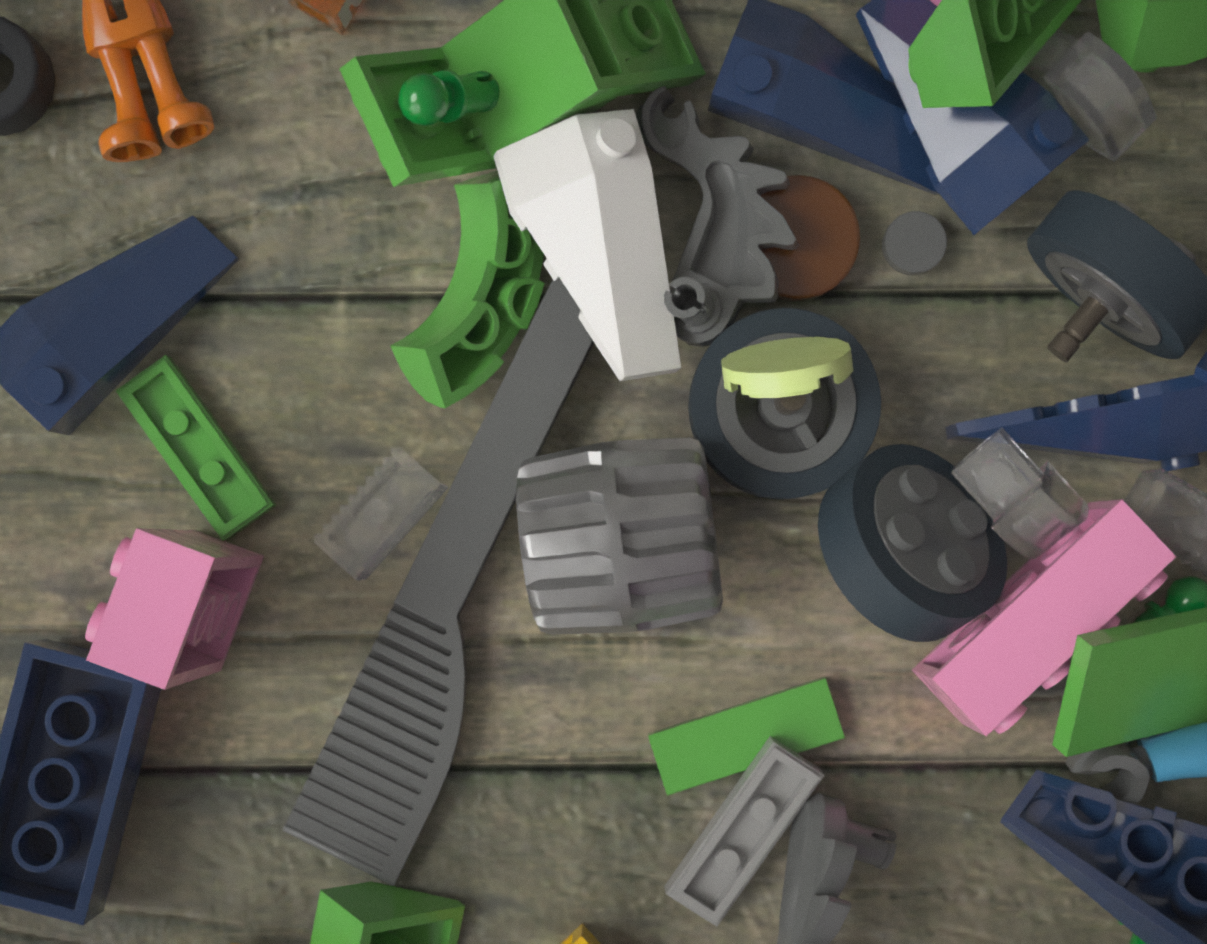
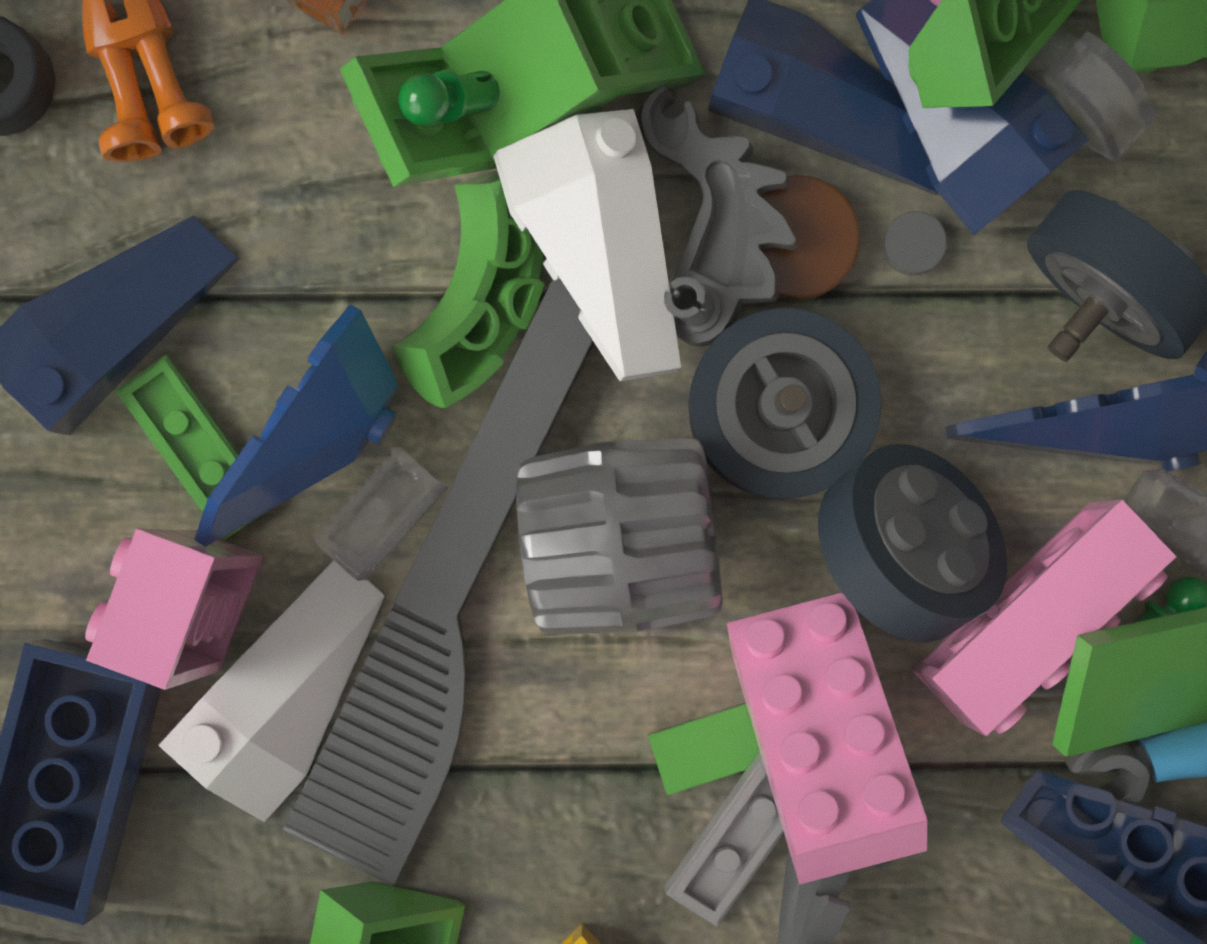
(270, 710): none -> white wedge
(312, 429): none -> blue wedge
(786, 366): yellowish green tile -> none
(827, 738): none -> bright pink brick
(1027, 503): clear brick -> none

